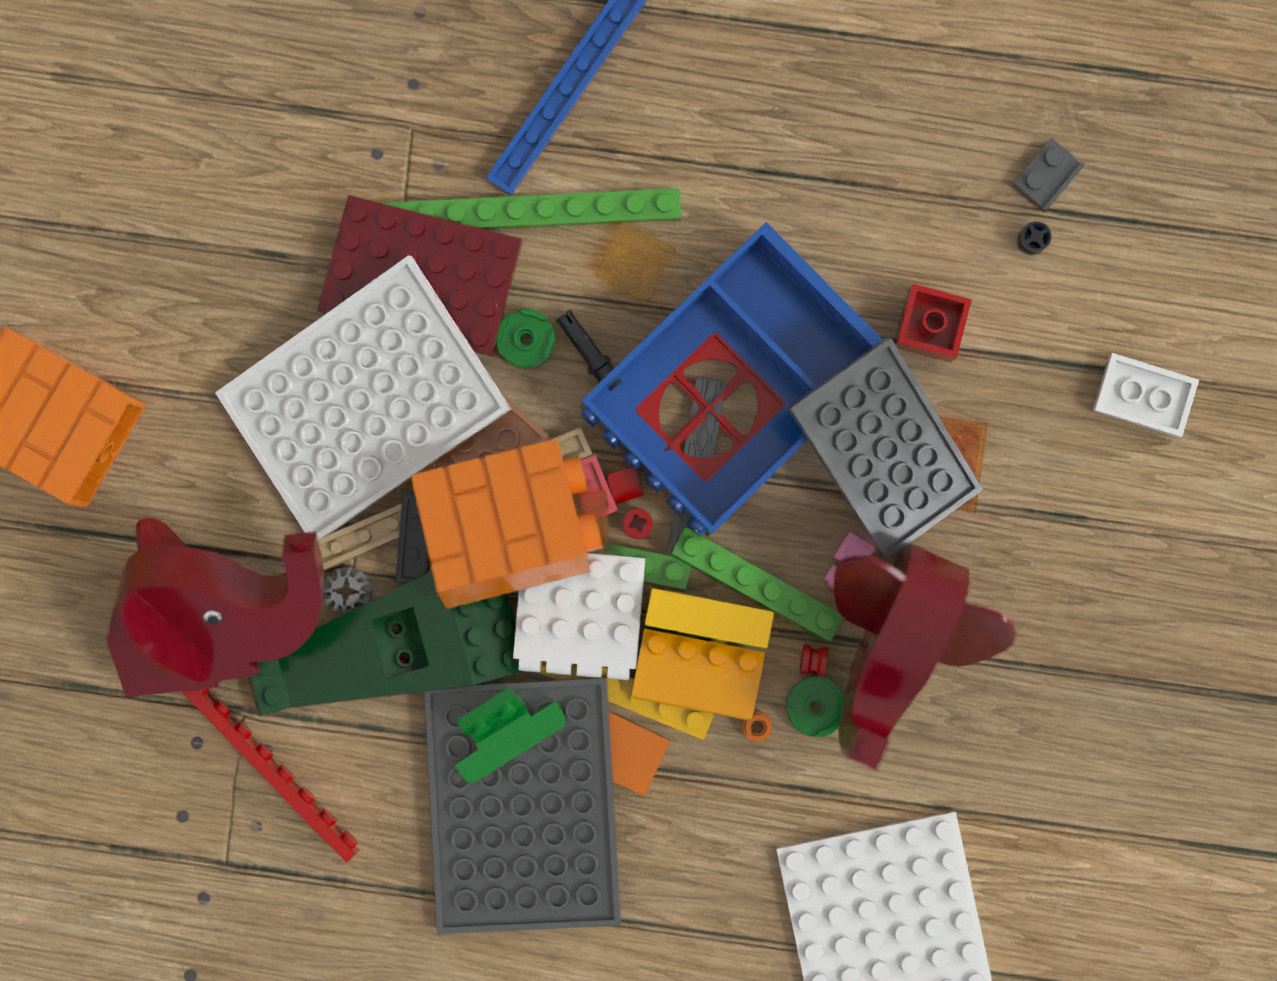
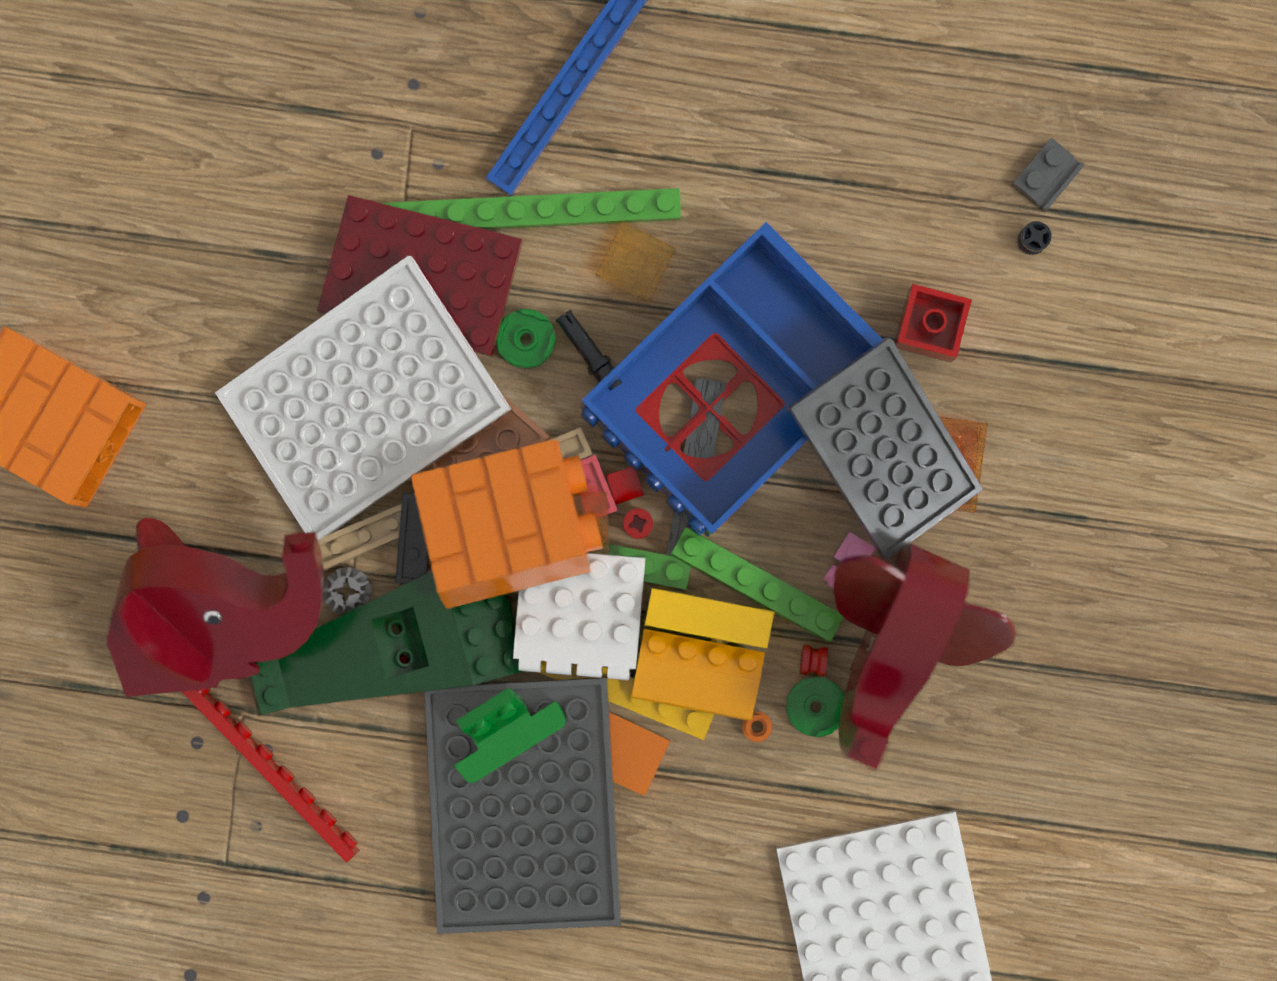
(1145, 395): white plate -> none

